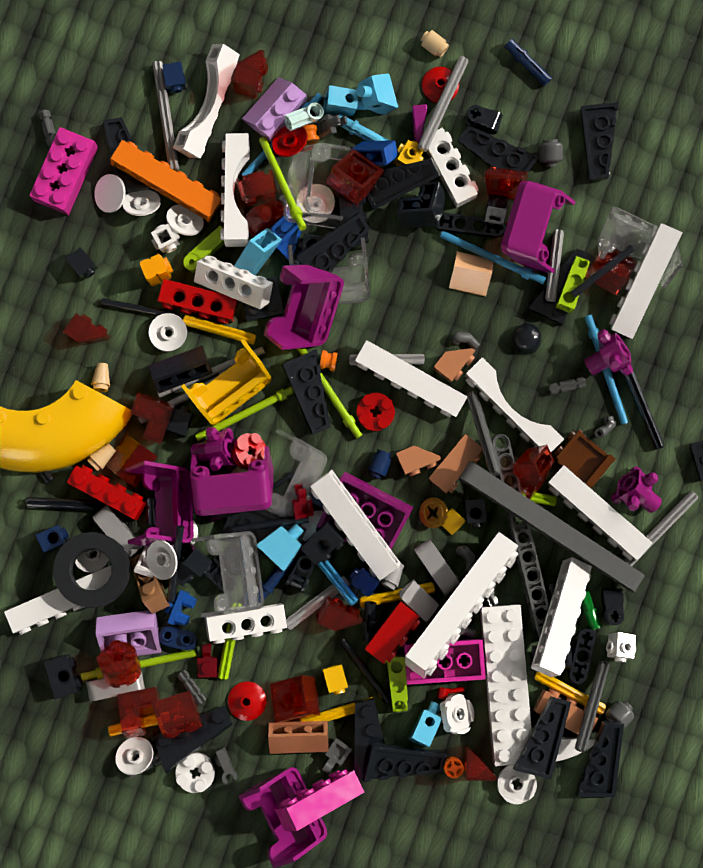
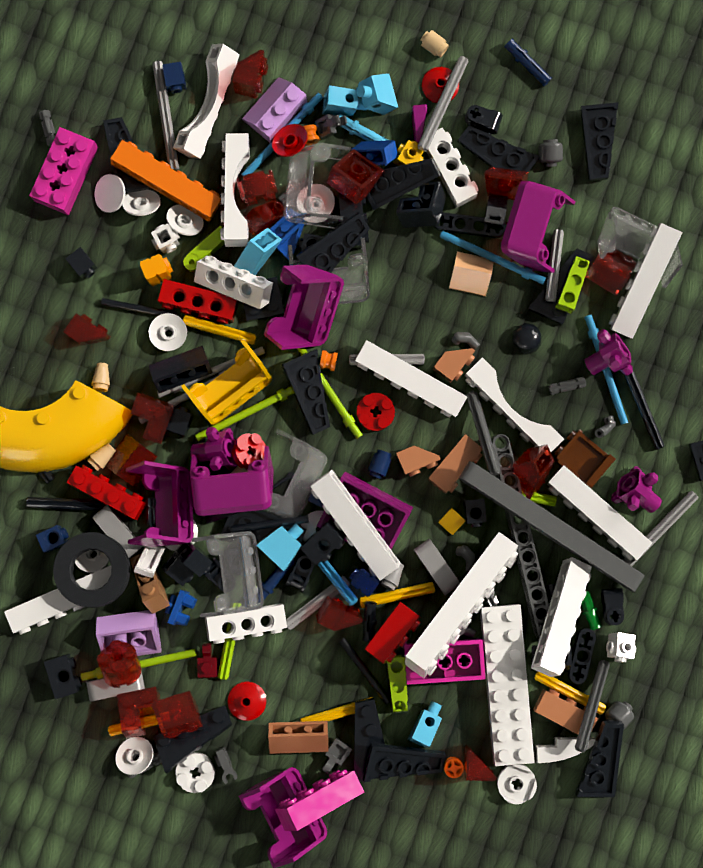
(162, 560): white dish -> none
(177, 548): black bar -> none
(177, 639): dark blue plate -> none
(191, 686): dark grey axle -> none
(295, 210): lime bar -> none
(295, 699): clear red slope -> none
(303, 117): light aqua piece -> none
(303, 505): dark red plate -> none
(335, 679): yellow brick -> none
(418, 600): light grey slope -> none
(426, 512): pearl gold gear -> none
(442, 692): red hand -> none
(449, 709): white plate -> none
(544, 742): black wing -> none
(602, 271): black bar -> none

